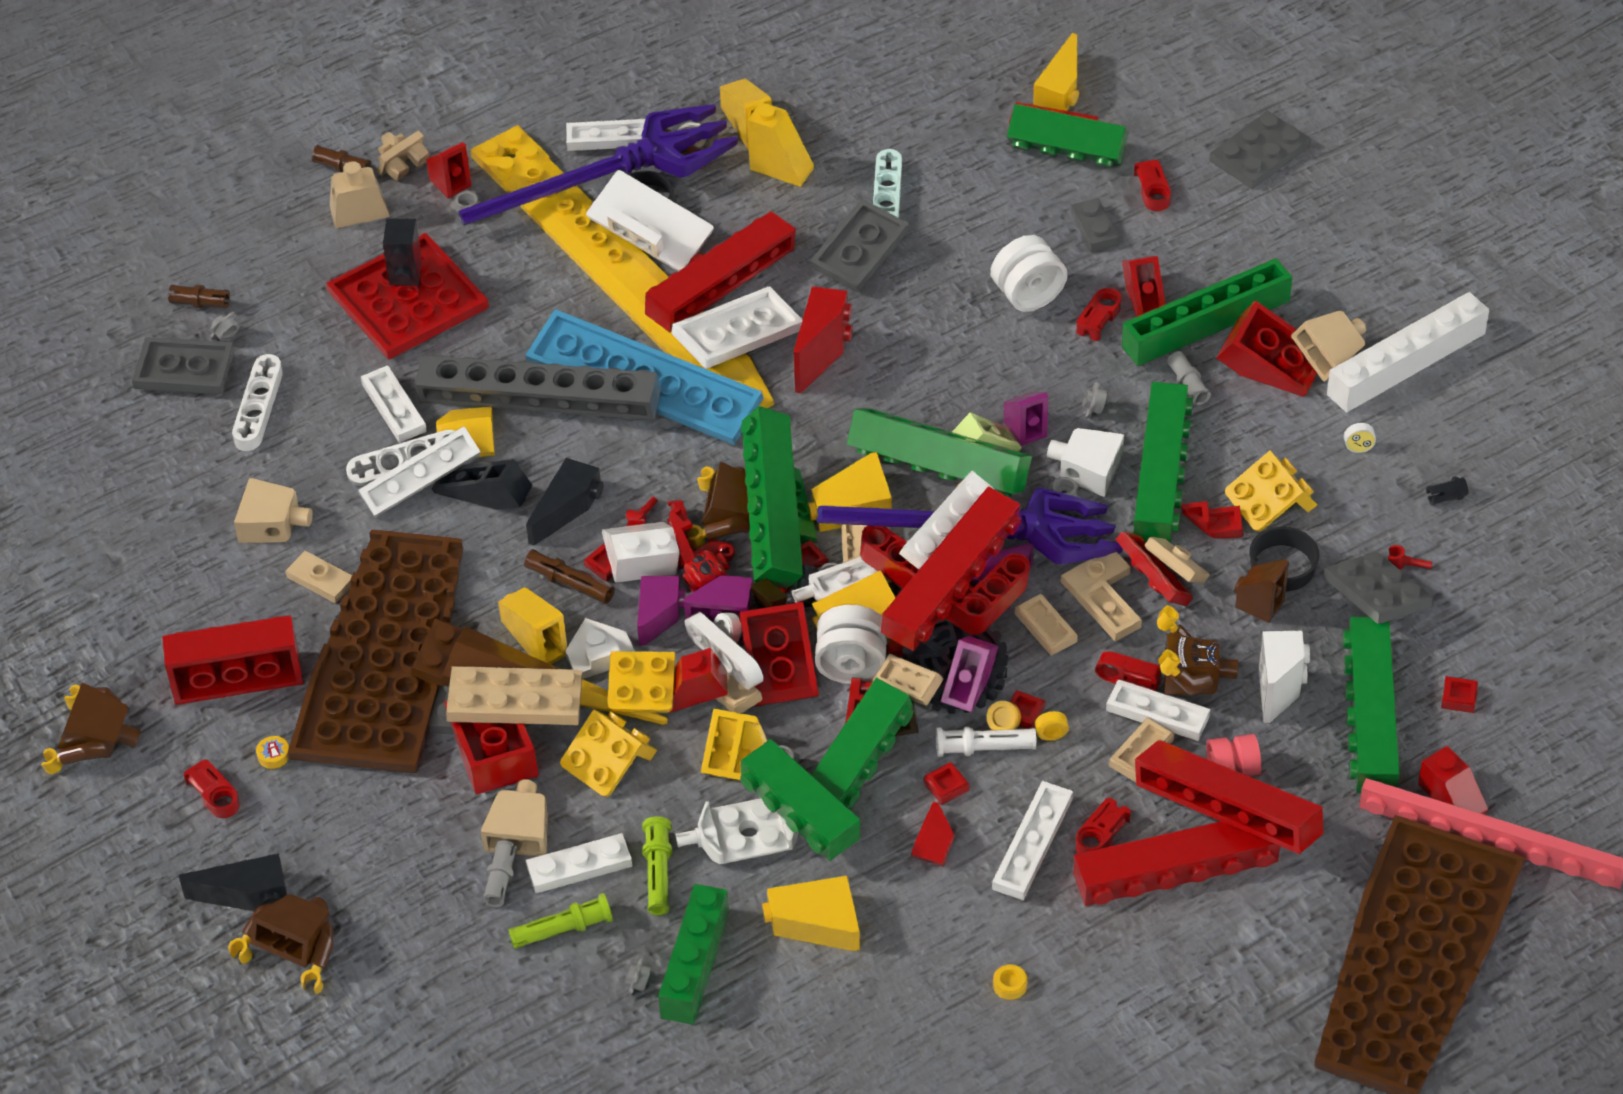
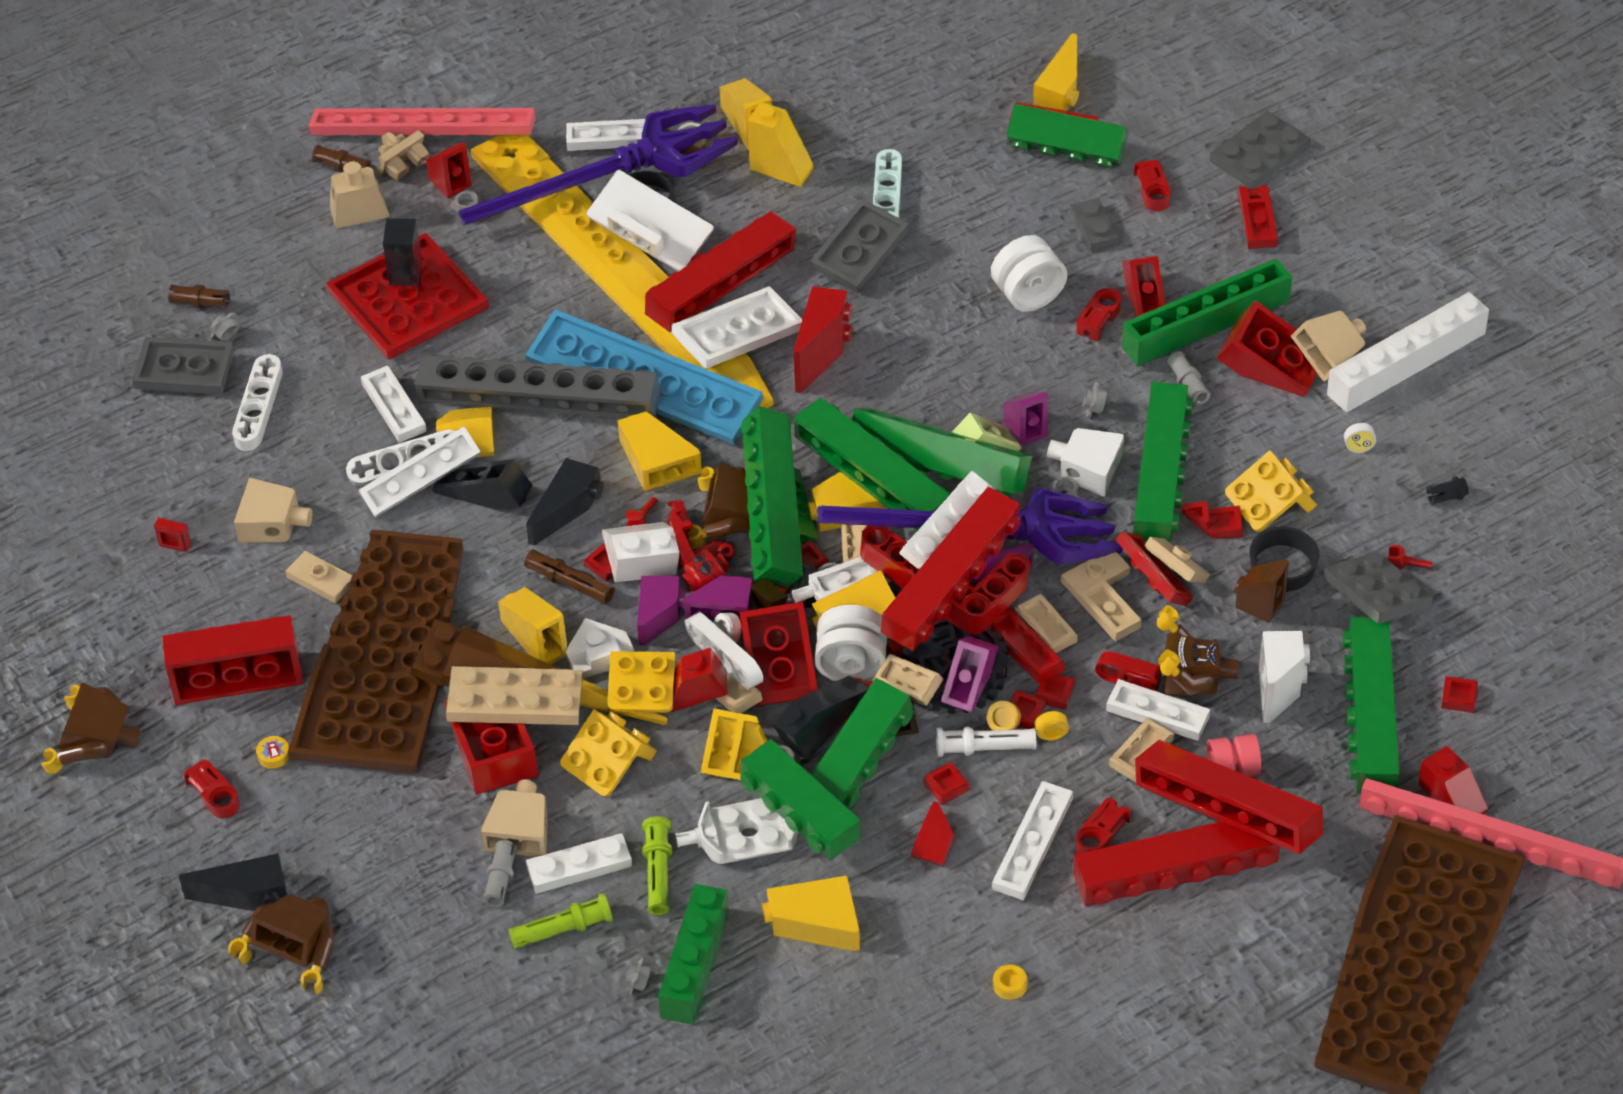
(172, 534): none -> red tile
(426, 120): none -> coral plate
(657, 451): none -> yellow slope
(818, 715): none -> black slope
(866, 459): none -> green brick
(1027, 647): none -> red plate
(1056, 691): none -> red tile
(1257, 217): none -> red plate

